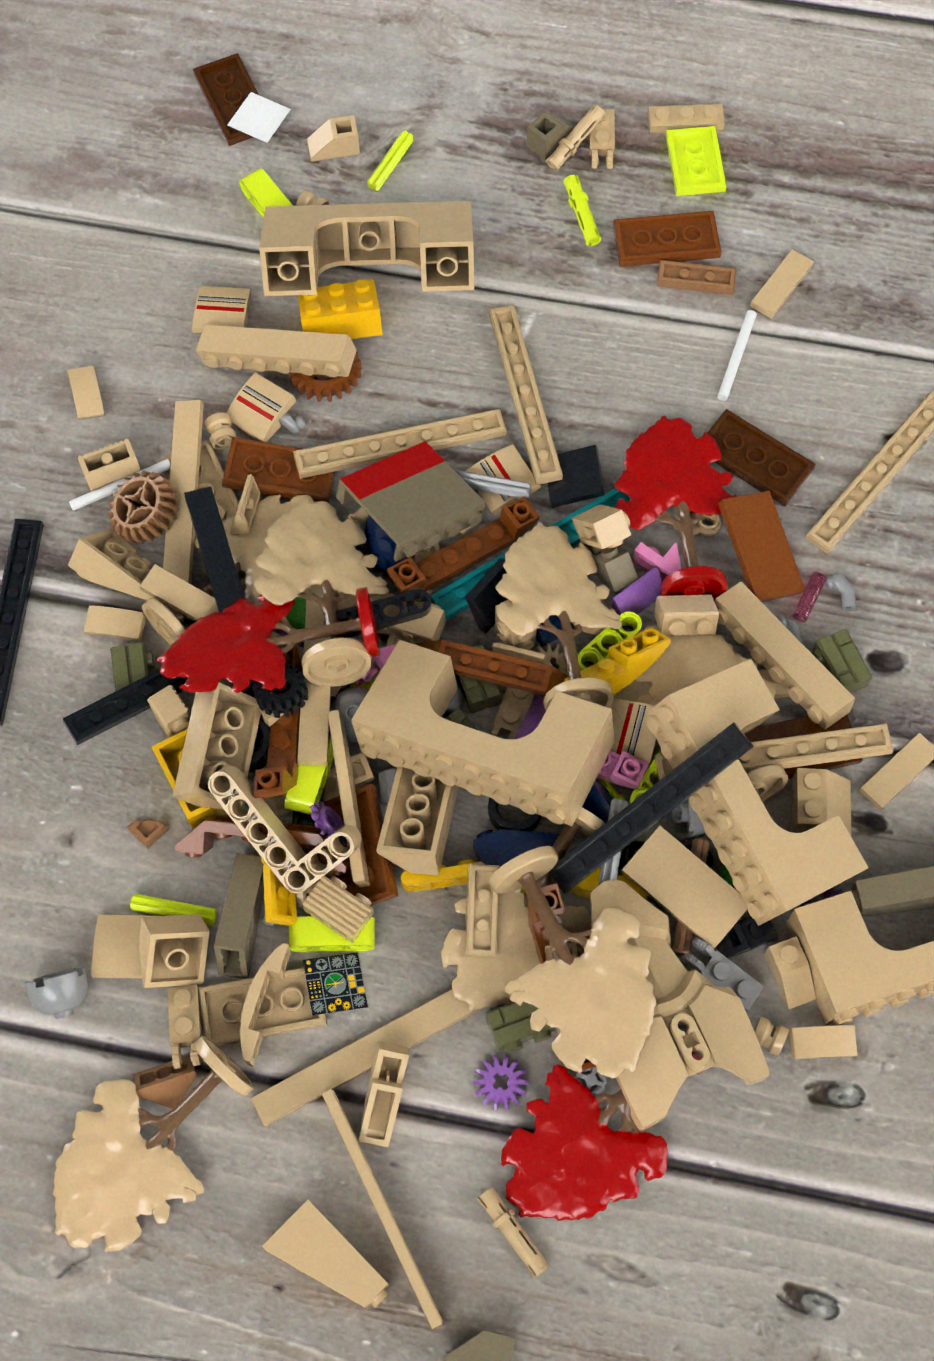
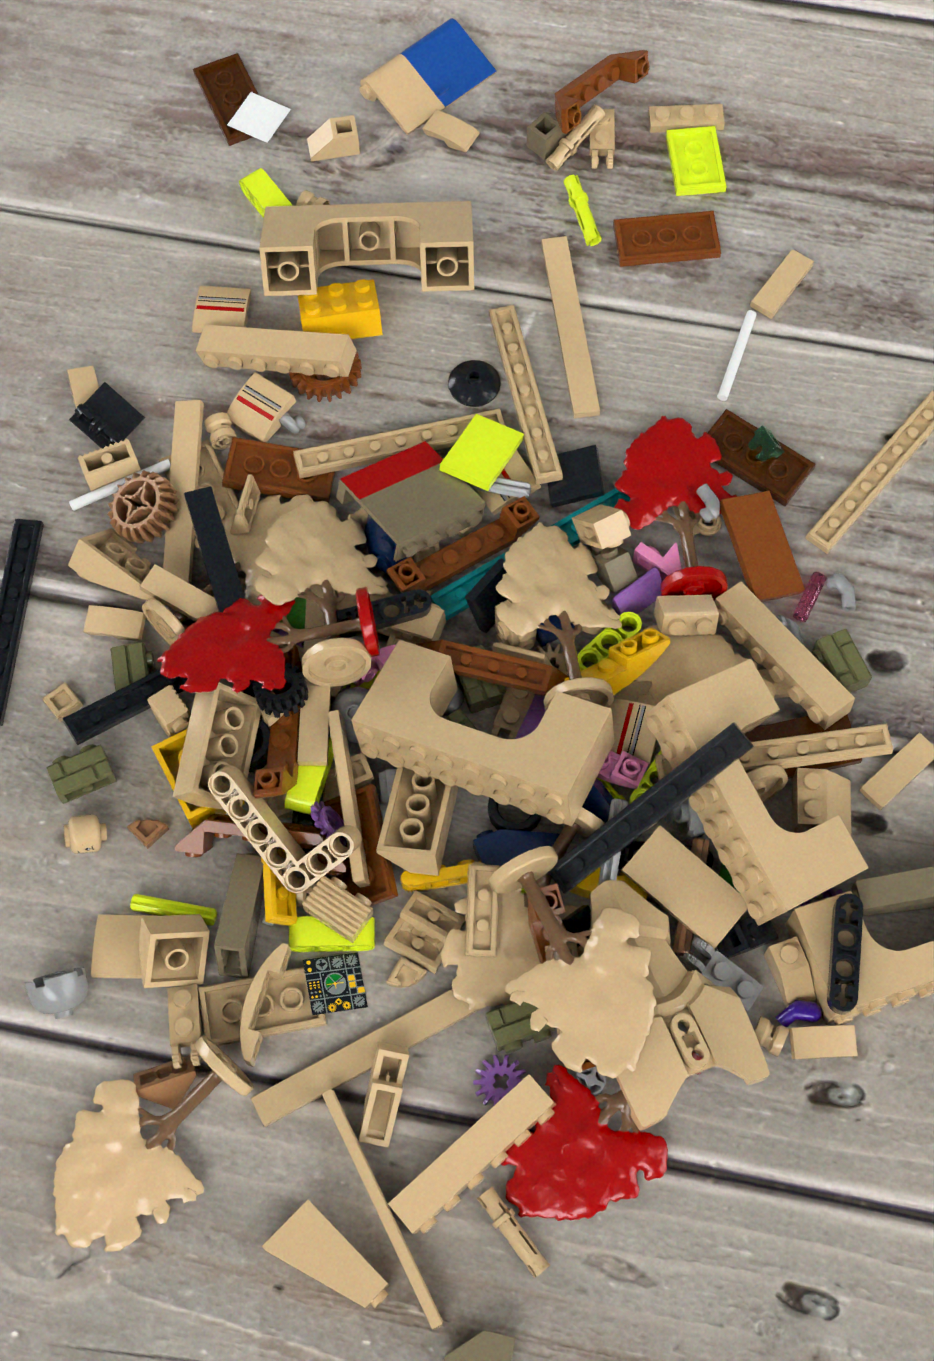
(62, 701): none -> tan tile
(81, 773): none -> olive brick
(84, 834): none -> tan head
(106, 417): none -> black hinge
(390, 161): neon yellow axle -> none
(406, 974): none -> tan tile
(423, 930): none -> tan slope
(428, 76): none -> door
(452, 130): none -> tan slope
(472, 1154): none -> tan brick
(474, 392): none -> black dish
(481, 452): none -> neon yellow tile
(570, 328): none -> tan tile
(578, 920): none -> black tile
(622, 66): none -> dark orange slope
(696, 277): medium nougat tile -> none
(711, 501): none -> light grey arm
(771, 446): none -> clear green tile
(799, 1010): none -> dark purple arm
(845, 953): none -> black beam

